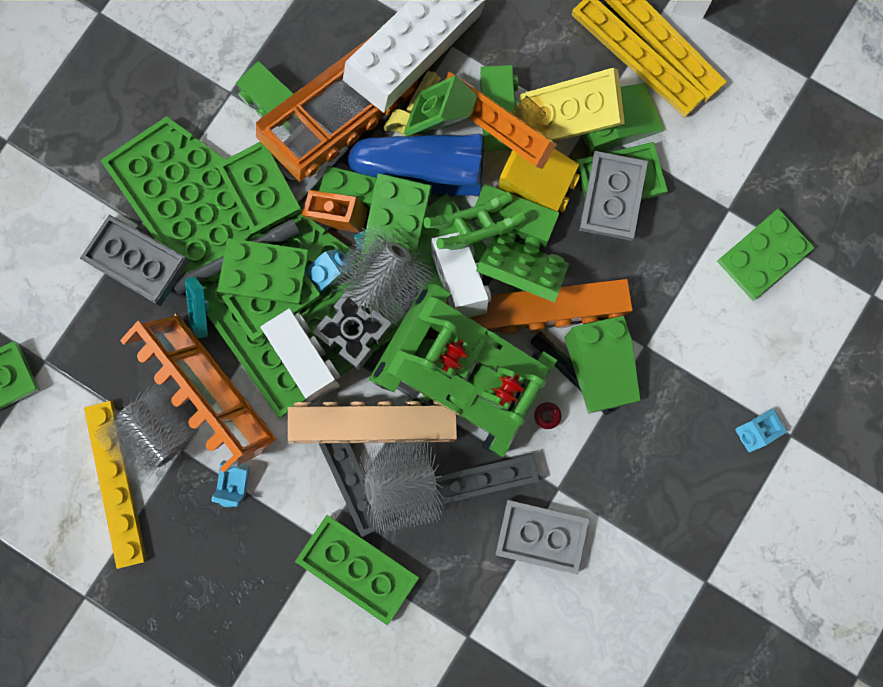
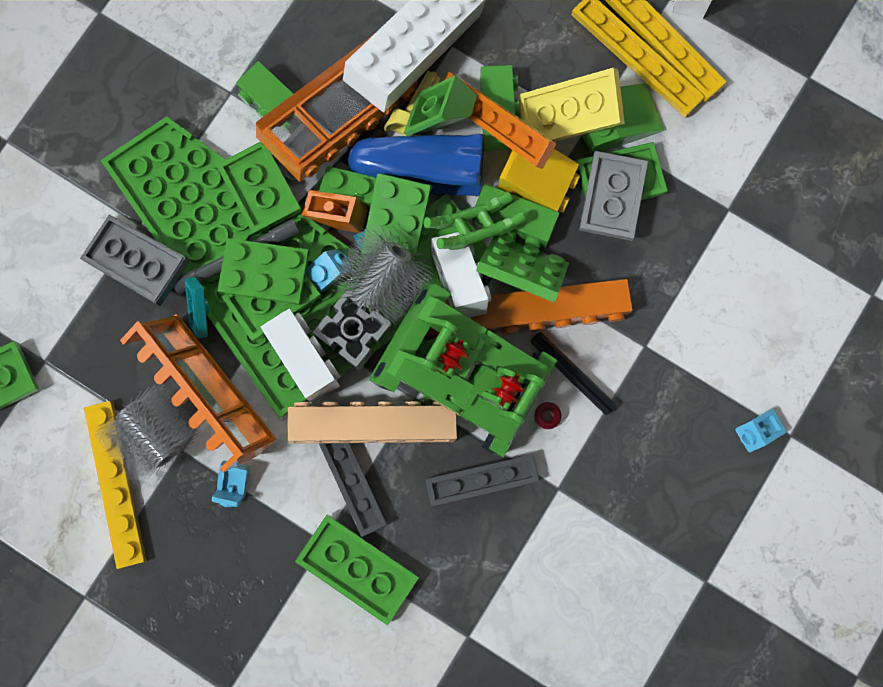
(400, 484): light grey piece -> none
(529, 112): clear yellow tile -> none
(542, 537): light grey plate -> none
(604, 363): bright green slope -> none
(765, 254): bright green plate -> none

